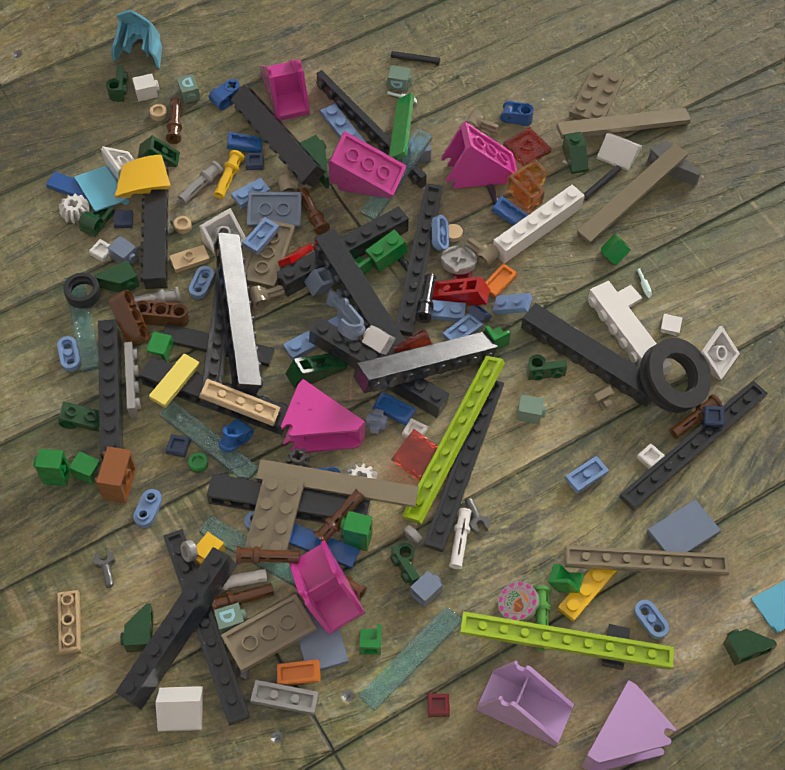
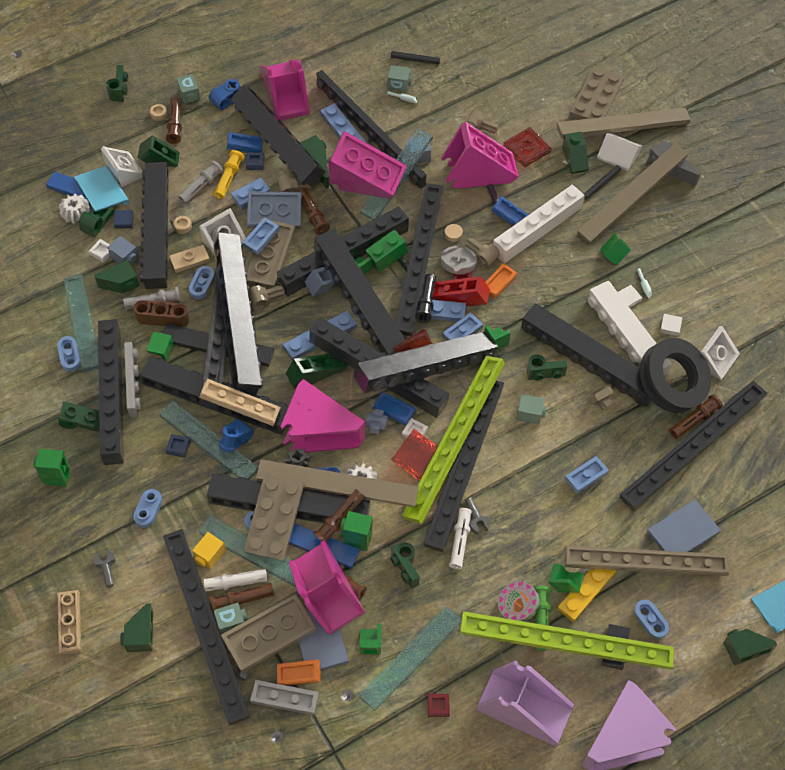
(79, 279): black tyre -> none
(84, 467): green panel -> none
(116, 474): dark orange container -> none
(129, 318): reddish brown beam -> none
(134, 27): medium azure piece -> none
(142, 176): yellow slope -> none
(145, 87): white brick -> none
(174, 380): light yellow tile -> none
(176, 628): black brick -> none
(179, 708): white slope -> none
(189, 551): light grey tile -> none
(198, 462): green tile -> none
(256, 555): reddish brown pin -> none
(295, 255): red tile -> none
(351, 323): sand blue piece -> none
(378, 339): white brick -> none
(401, 127): green tile -> none
(412, 535): light grey tile -> none
(426, 589): sand blue brick -> none
(440, 232): medium blue plate -> none
(479, 313): dark blue tile -> none
(512, 303): medium blue plate -> none
(518, 113): blue piece -> none
(527, 183): clear orange brick -> none
(650, 456): white tile -> none
(713, 416): dark blue tile -> none

